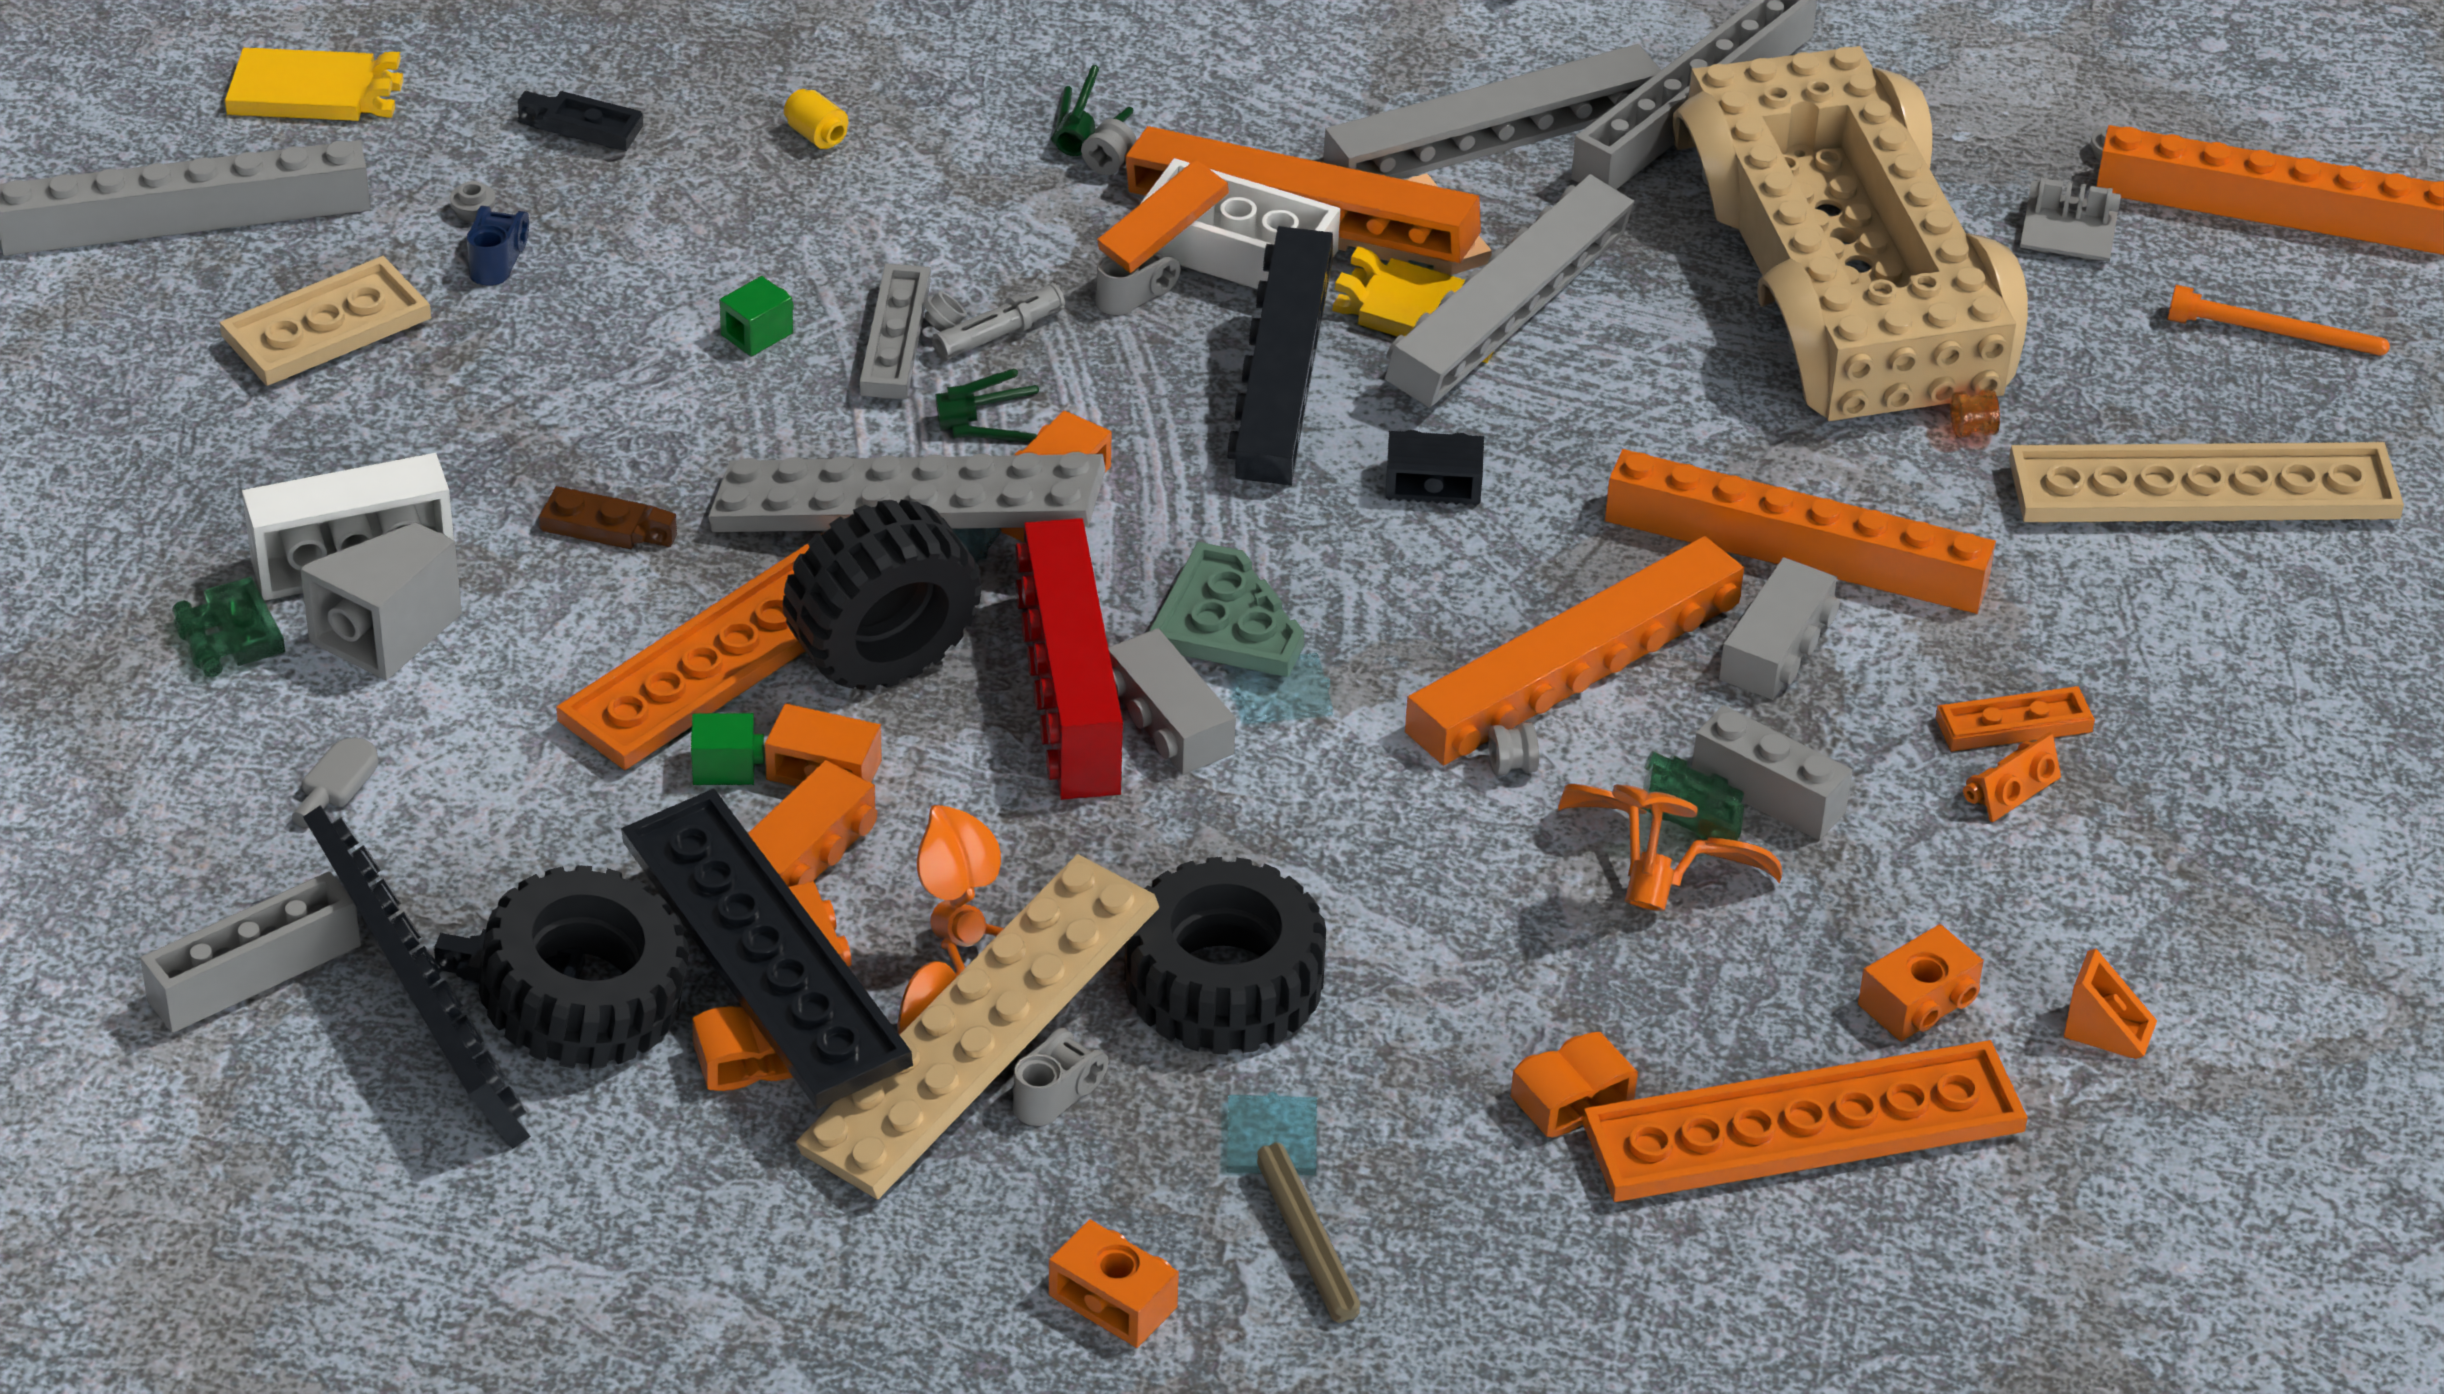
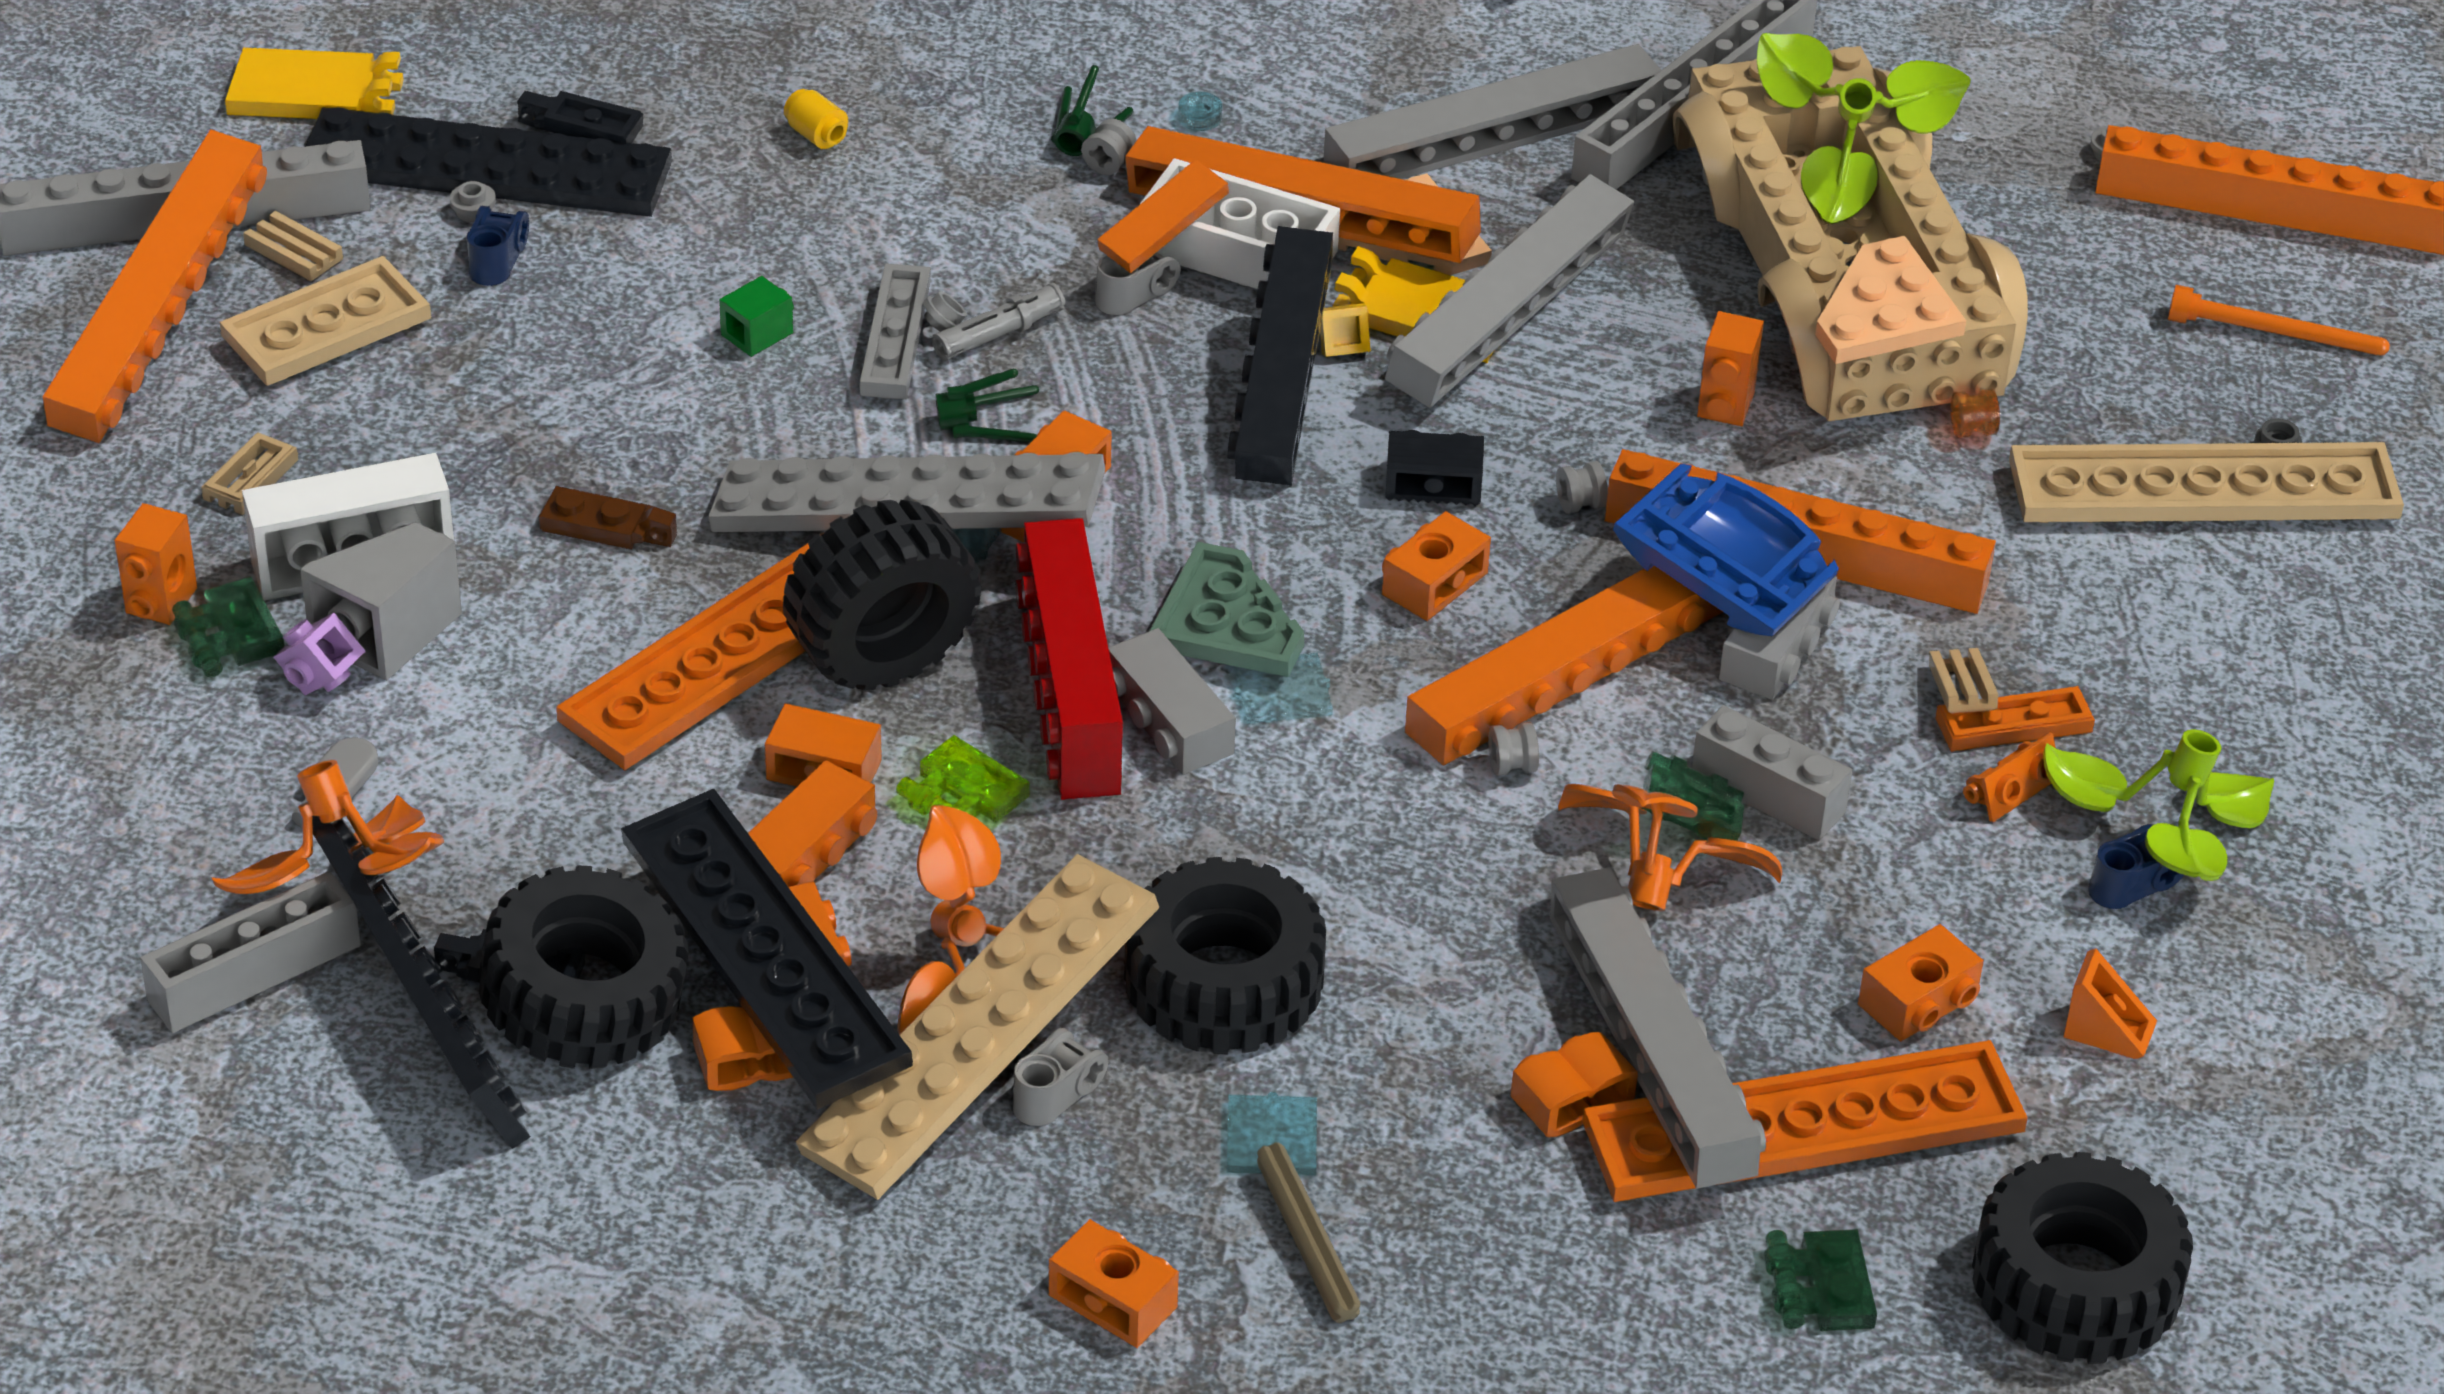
(154, 287): none -> orange brick
(155, 563): none -> orange brick
(258, 473): none -> tan tile
(298, 242): none -> tan tile
(318, 654): none -> lavender brick
(330, 800): none -> orange plant
(509, 160): none -> black plate
(725, 748): green brick -> none
(968, 775): none -> clear neon green plate
(1200, 111): none -> clear light blue tile
(1345, 330): none -> yellow tile
(1435, 565): none -> orange brick
(1581, 487): none -> light grey wheel
(1656, 1028): none -> light grey brick
(1728, 548): none -> blue slope
(1730, 368): none -> orange brick
(1836, 1275): none -> clear green plate
(1839, 180): none -> lime plant
(1886, 305): none -> light nougat plate
(1974, 662): none -> tan tile
(2070, 223): light grey hinge -> none
(2073, 1308): none -> black tyre
(2128, 872): none -> dark blue piece
(2191, 852): none -> lime plant
(2278, 431): none -> dark grey plate

